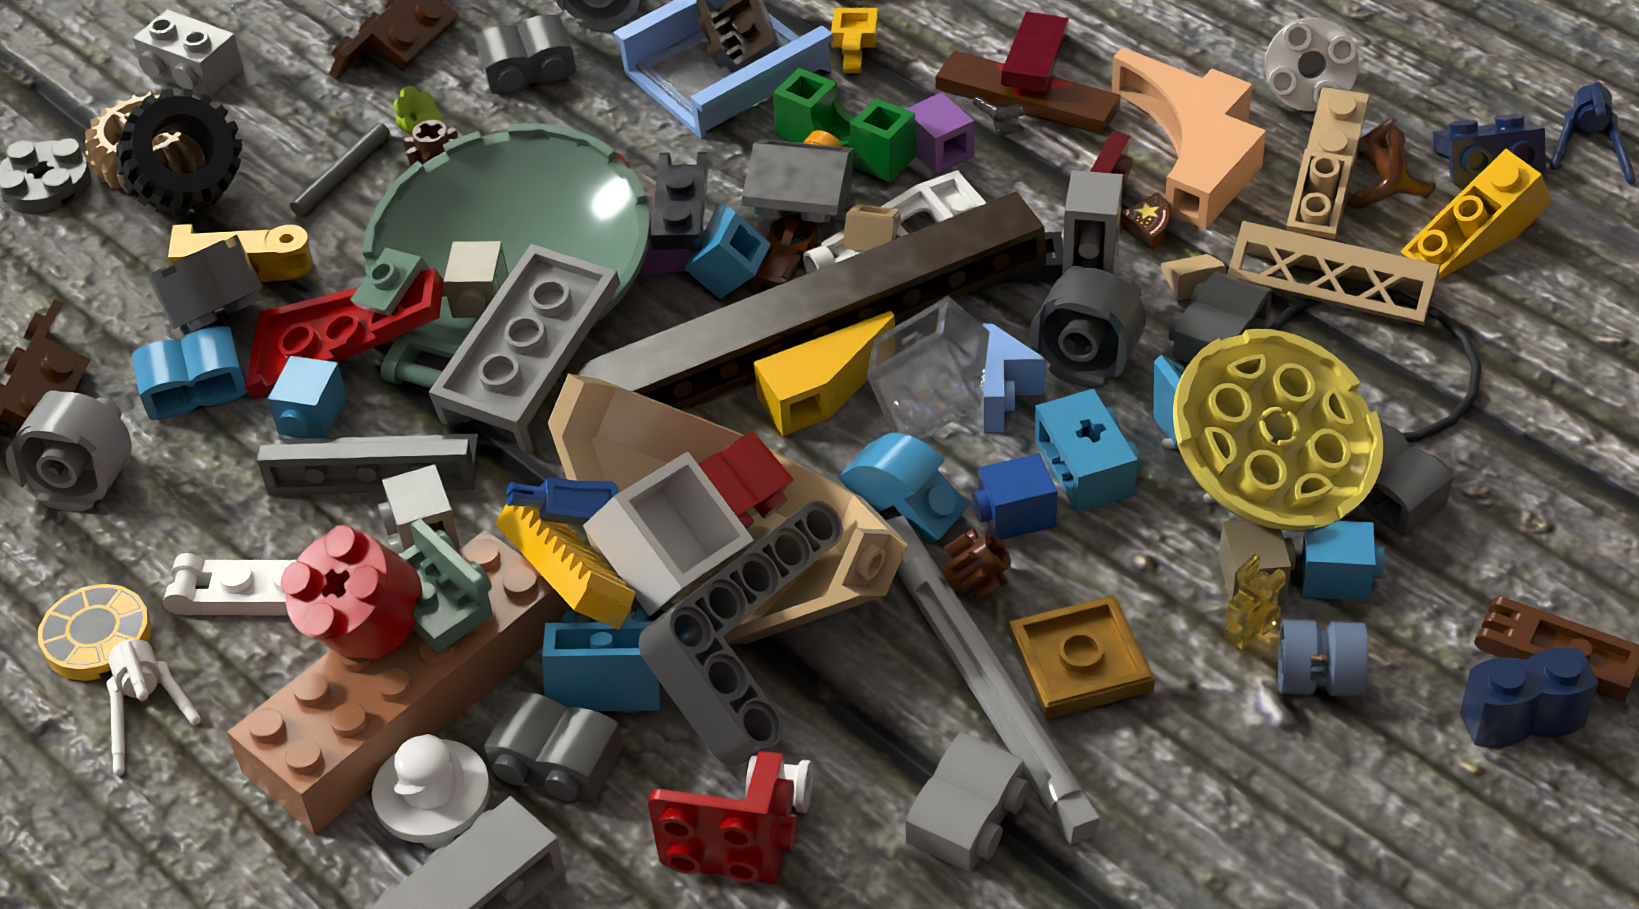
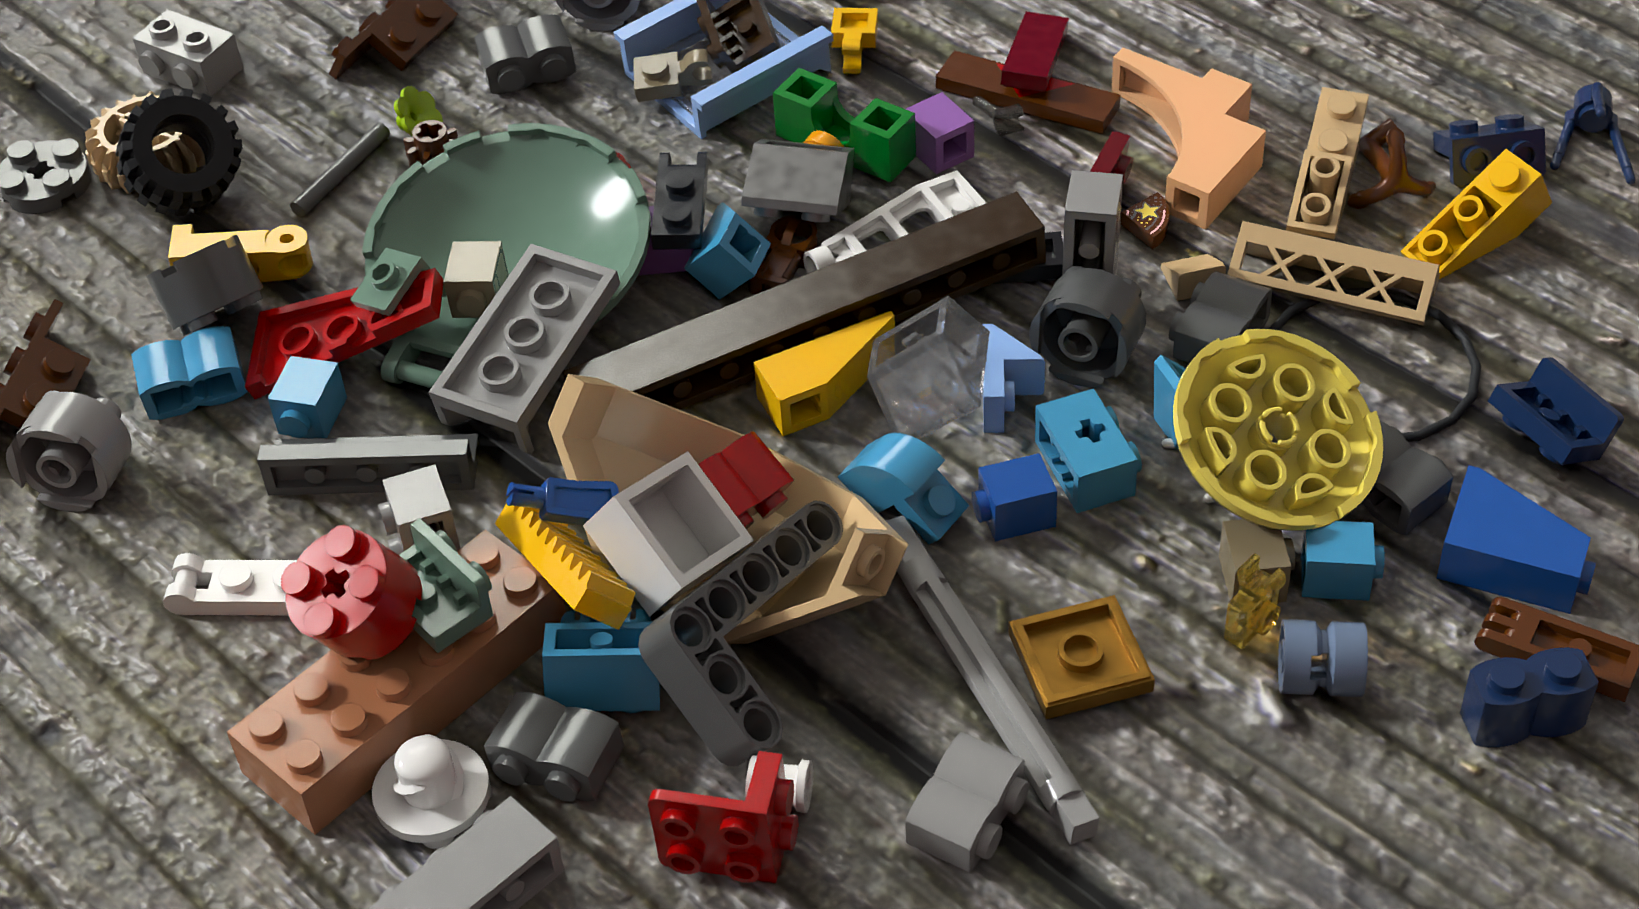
(87, 626): tile -> none
(137, 675): white plant -> none
(664, 74): none -> dark tan plate
(870, 227): tan slope -> none
(976, 564): reddish brown gear -> none
(1309, 57): white plate -> none
(1513, 546): none -> blue slope
(1558, 414): none -> dark blue bracket

